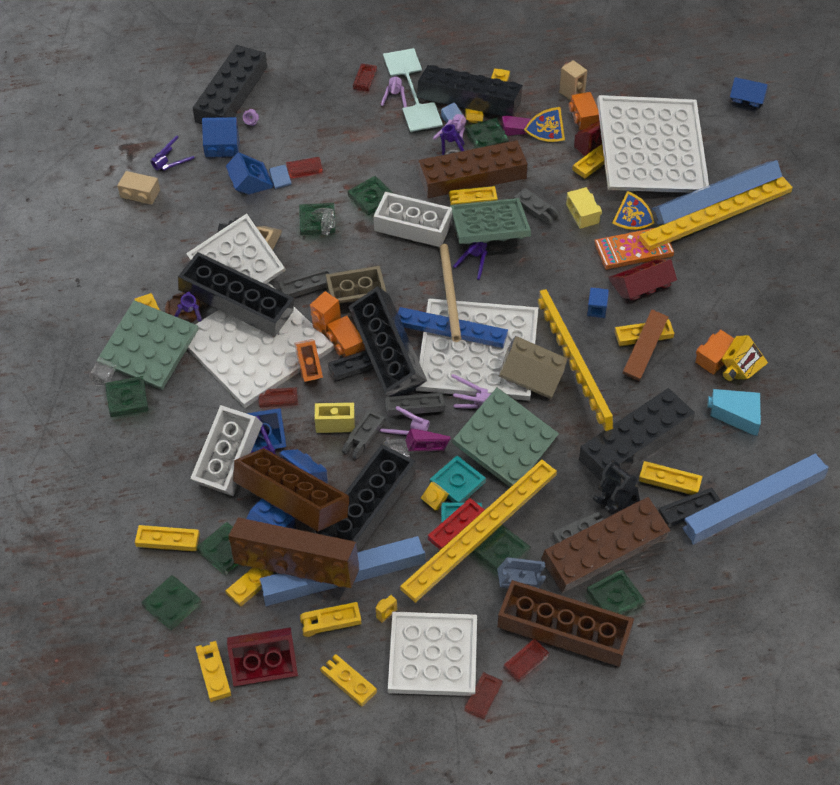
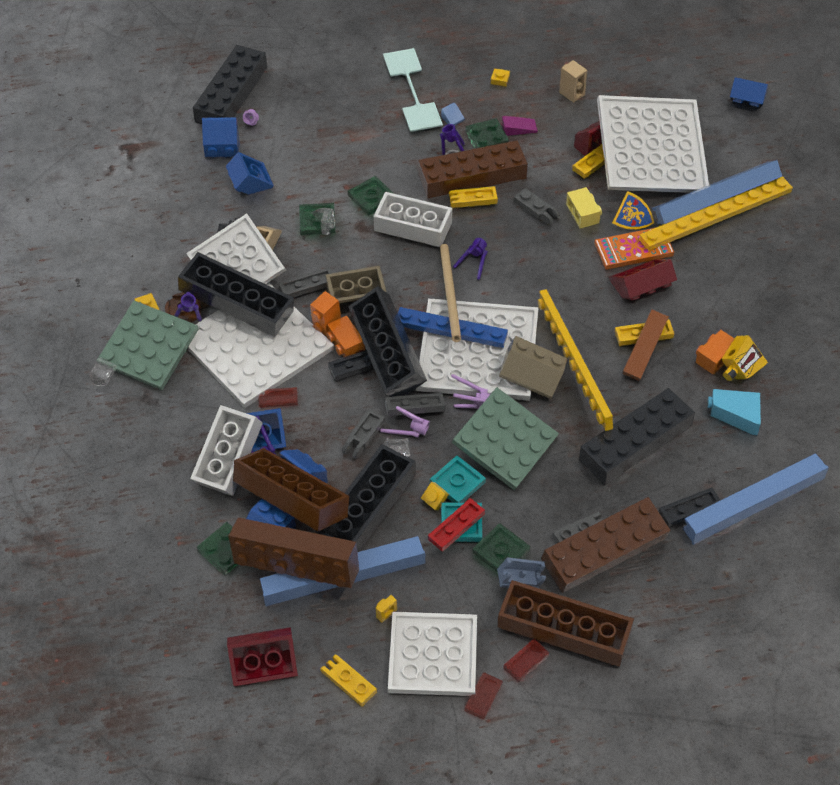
(126, 396): clear green plate -> none
(138, 187): tan brick -> none
(160, 159): dark purple plant -> none
(167, 538): yellow plate -> none
(171, 602): clear green plate -> none
(213, 672): yellow plate -> none
(247, 585): yellow hinge -> none
(280, 176): medium blue slope -> none
(304, 167): clear red tile -> none
(308, 360): orange brick -> none
(330, 618): yellow plate -> none
(334, 417): light yellow brick -> none
(364, 77): clear red tile -> none
(395, 86): lavender plant -> none
(426, 441): magenta slope -> none
(459, 122): lavender plant -> none
(469, 91): black brick -> none
(473, 116): yellow plate -> none
(478, 531): yellow plate -> none
(490, 221): sand green plate -> none
(547, 125): shield -> none
(584, 110): orange brick -> none
(597, 302): blue brick -> none
(615, 493): black piece -> none
(616, 594): clear green plate -> none
(670, 478): yellow plate -> none

